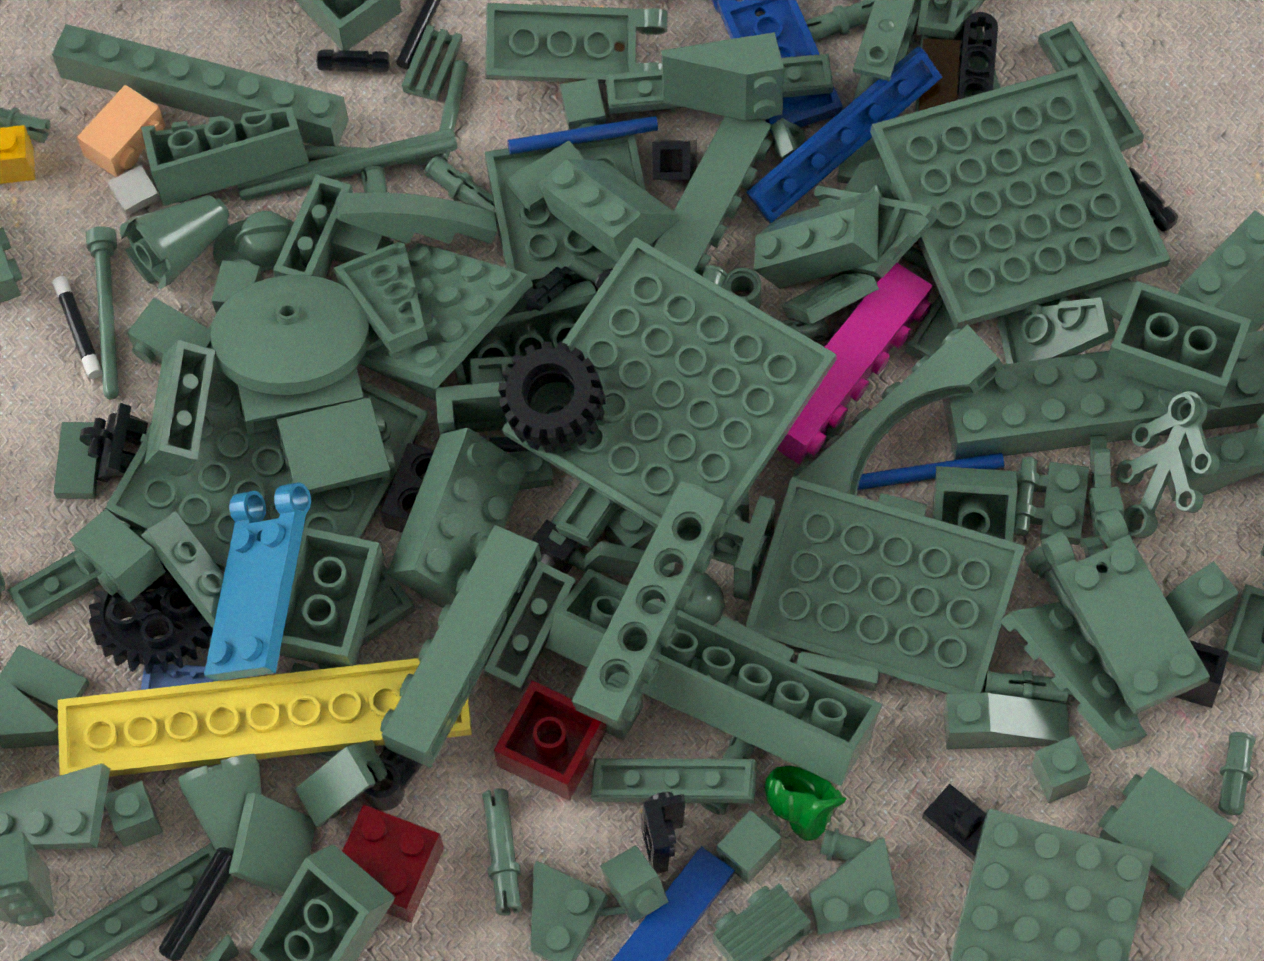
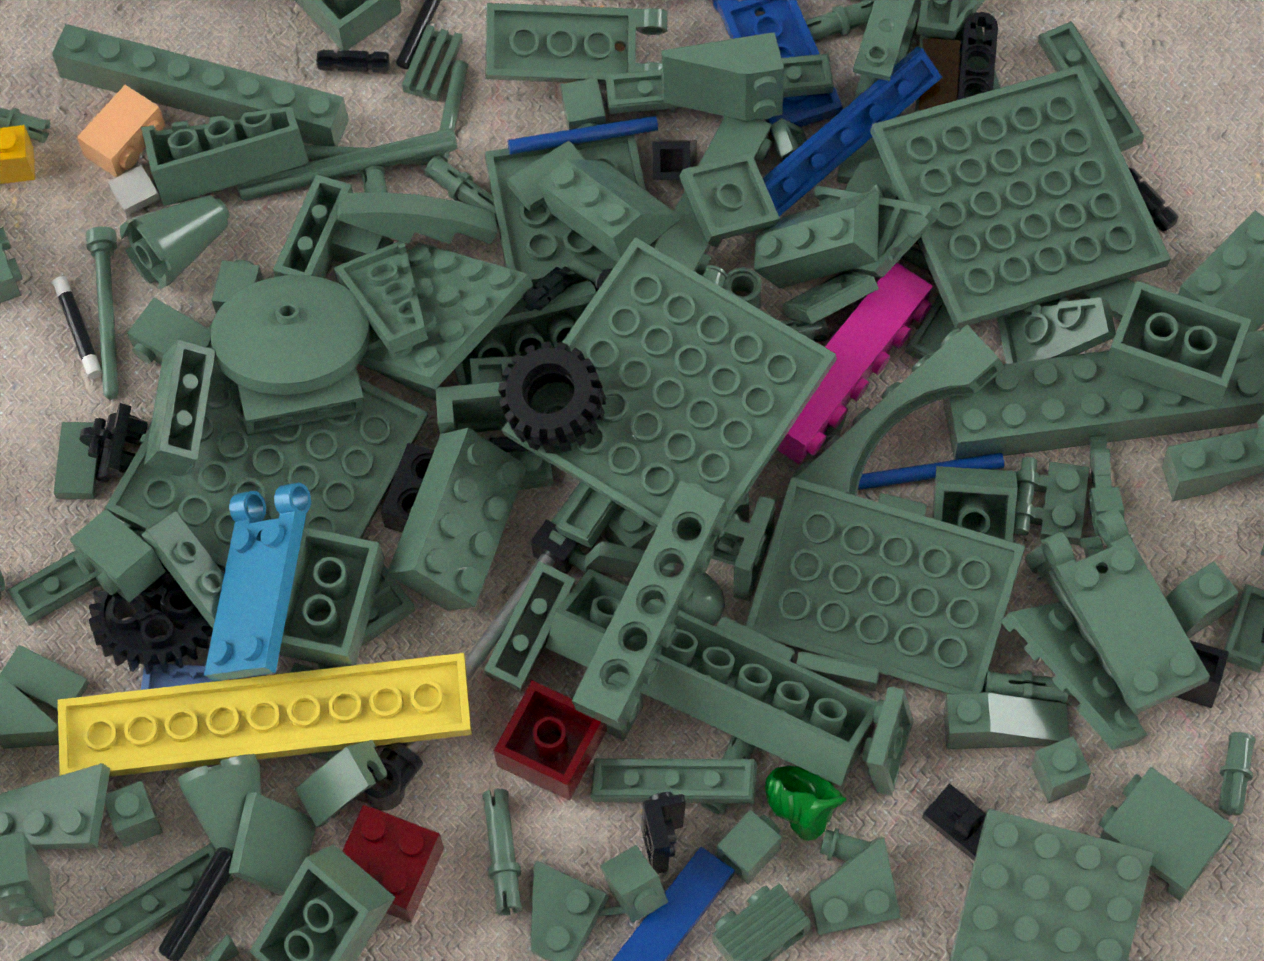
(254, 239): sand green piece -> none
(335, 446): sand green panel -> none
(460, 646): sand green brick -> none
(729, 197): none -> sand green tile
(887, 747): none -> sand green plate
(1168, 461): sand green plant -> none

